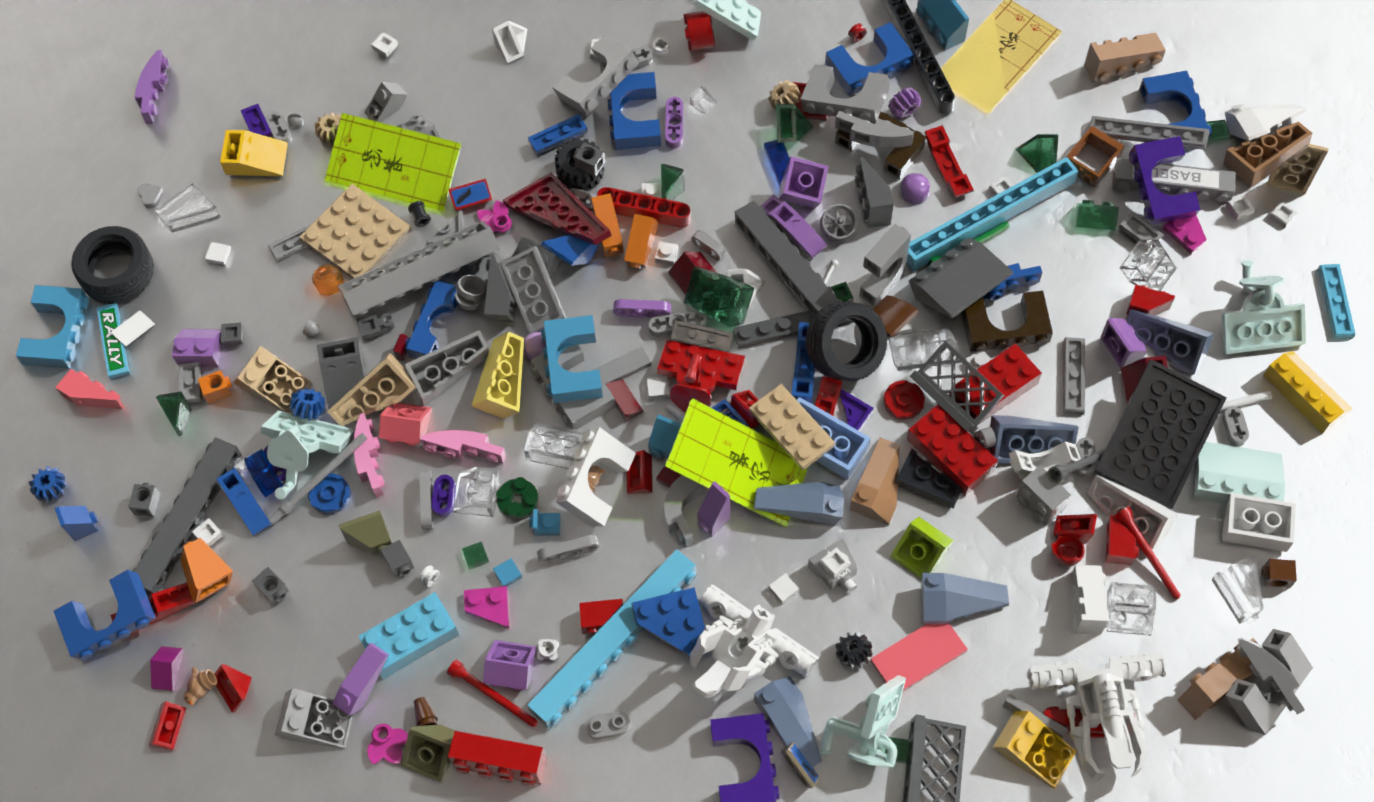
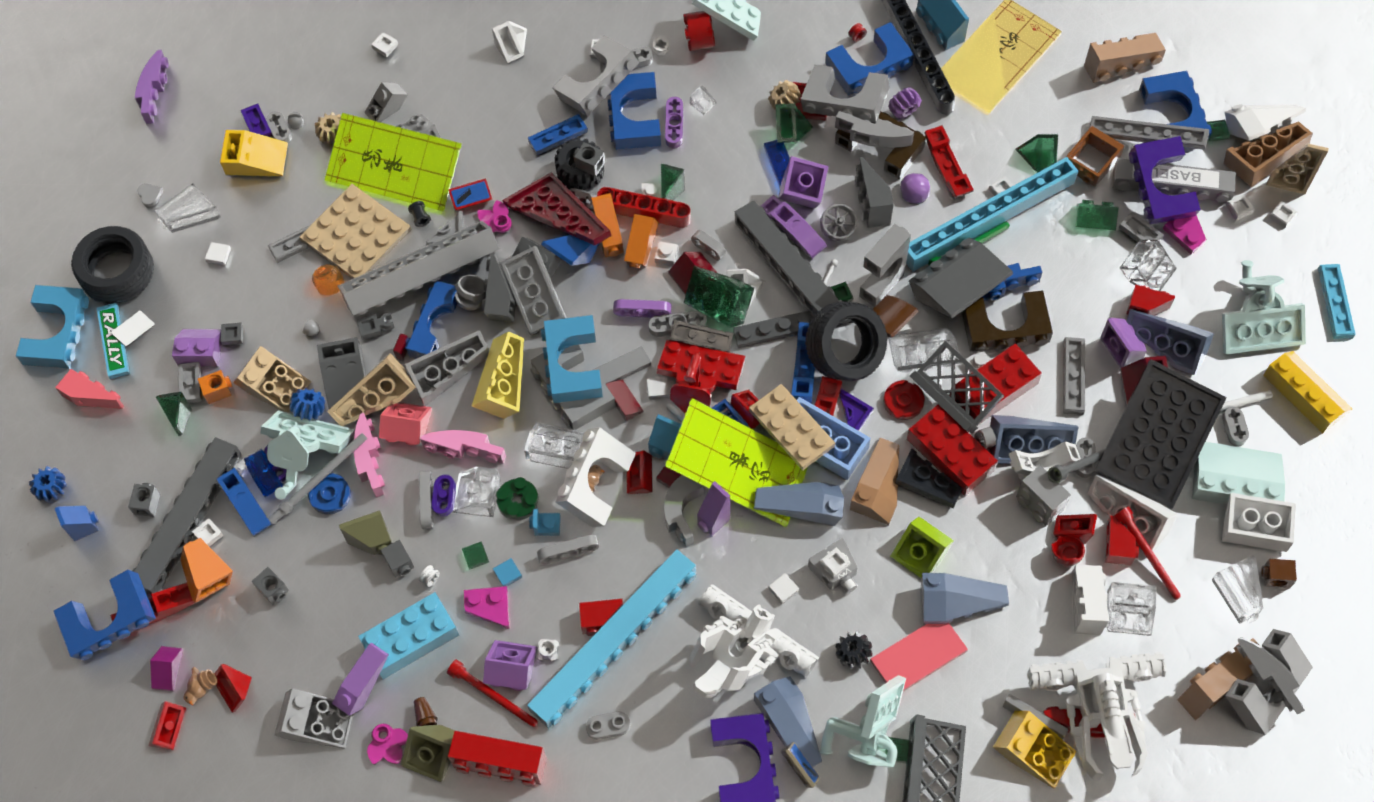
(533, 345): lavender hair -> none
(672, 618): blue plate -> none

